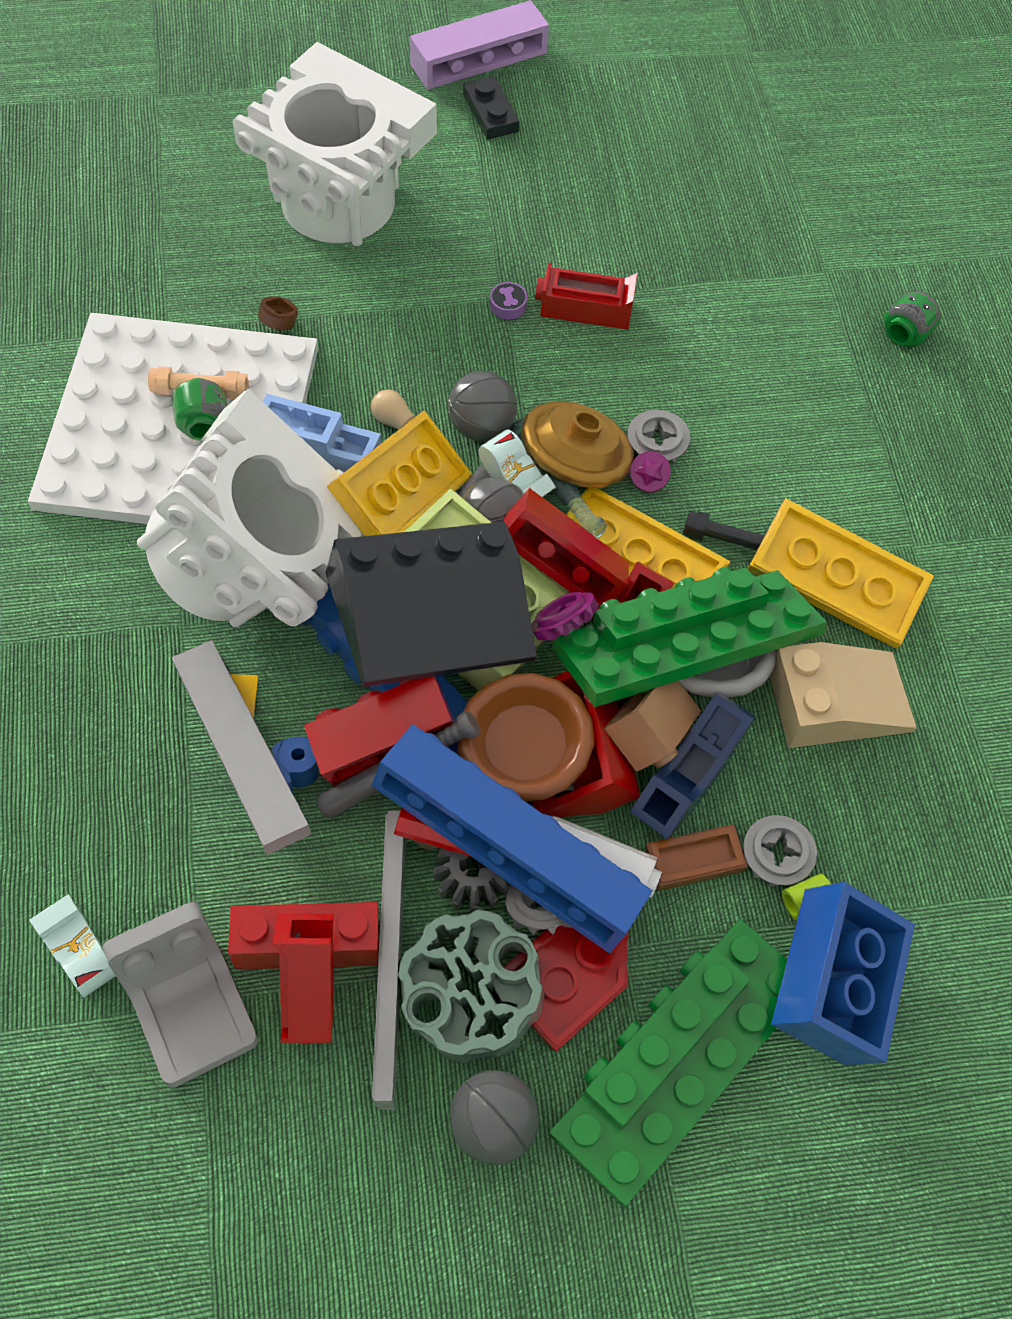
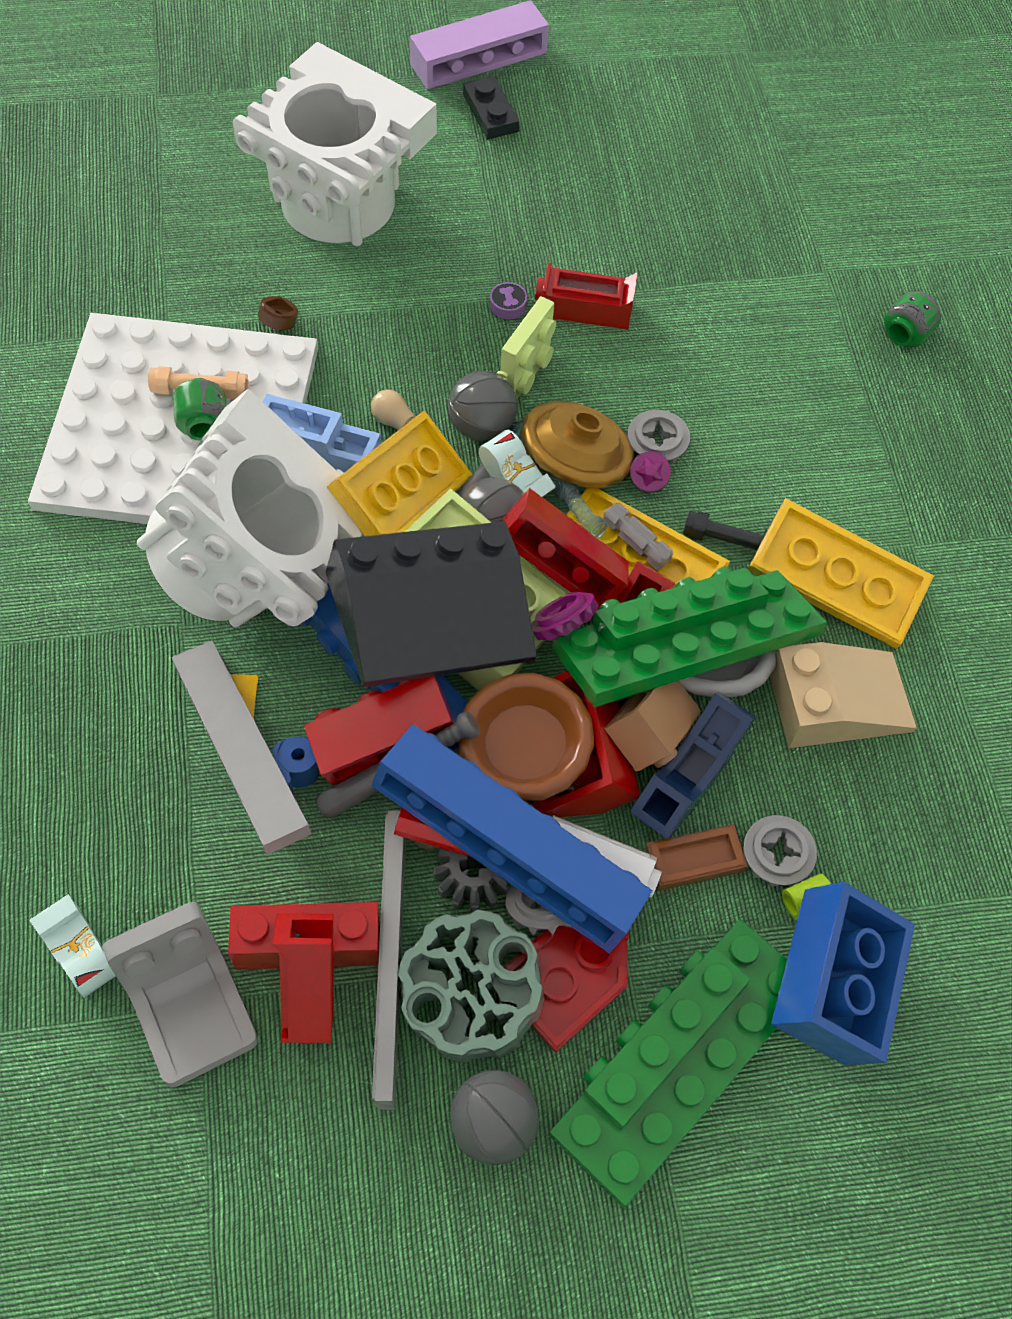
(529, 347): none -> yellowish green plate
(638, 536): none -> light grey axle

